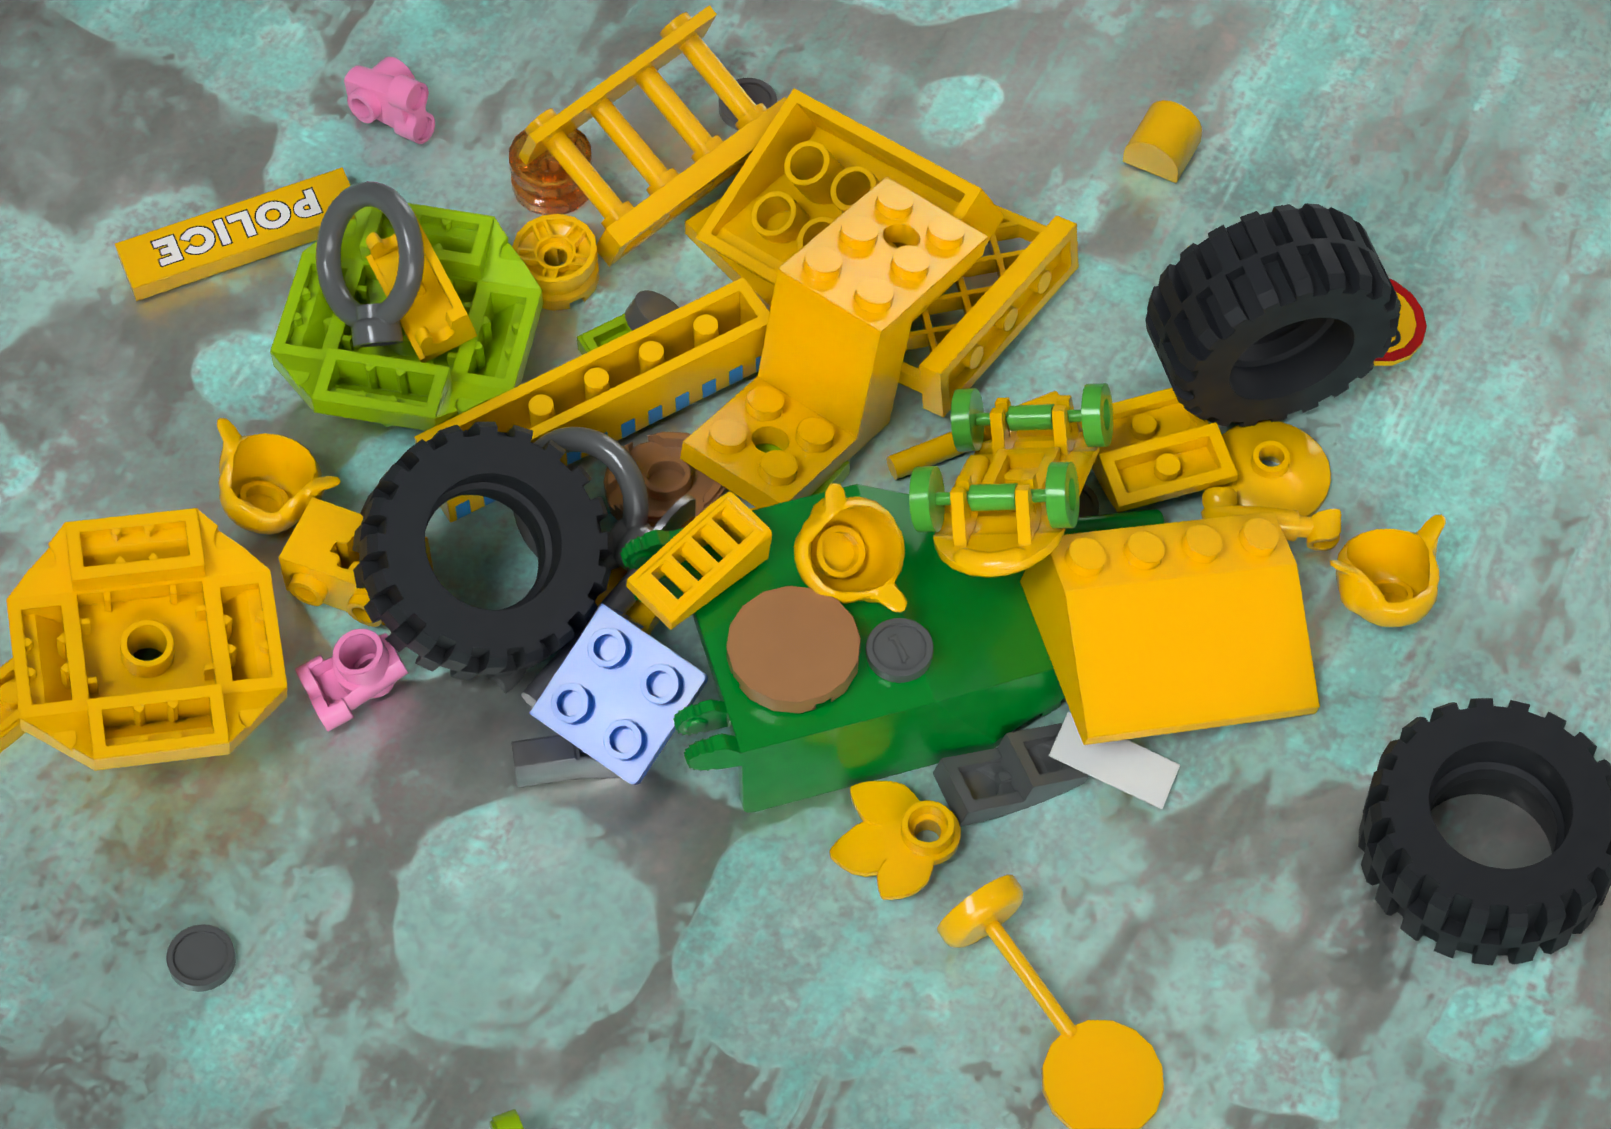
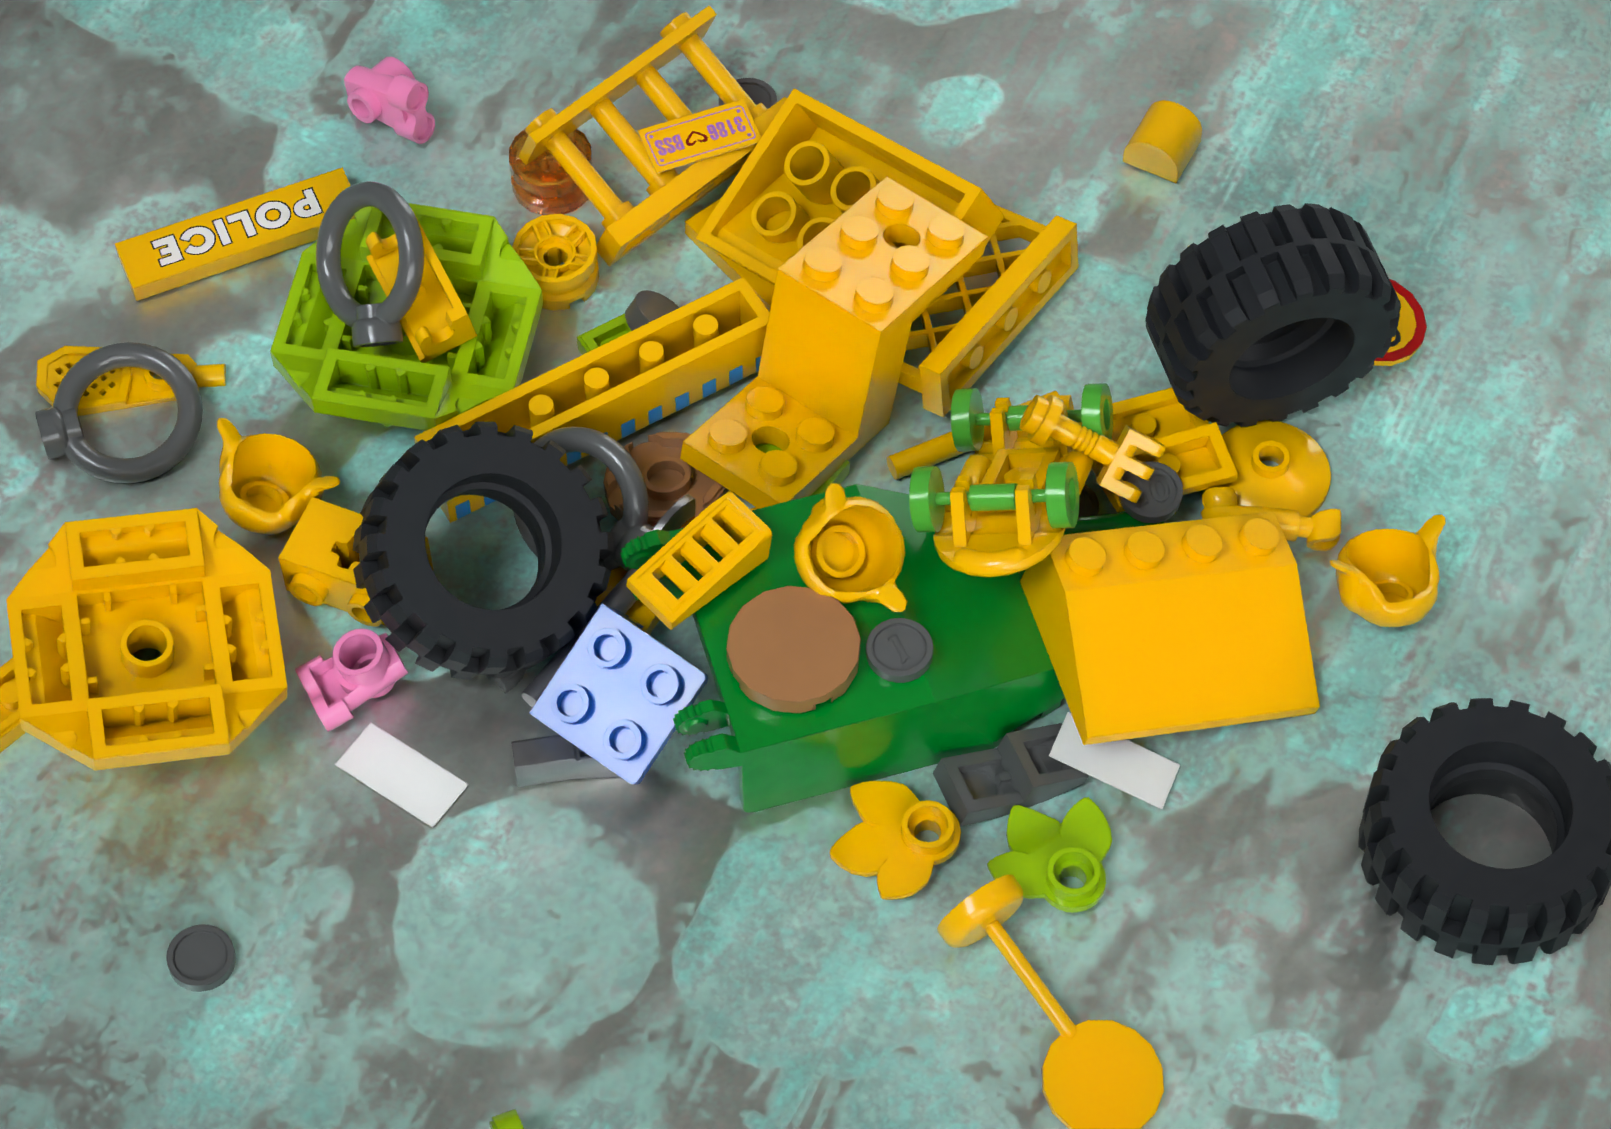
(64, 434): none -> dark grey piece
(131, 385): none -> yellow piece
(401, 774): none -> white sticker
(700, 136): none -> yellow sticker
(1044, 420): none -> yellow hinge
(1051, 850): none -> lime plate
(1159, 496): none -> dark grey piece

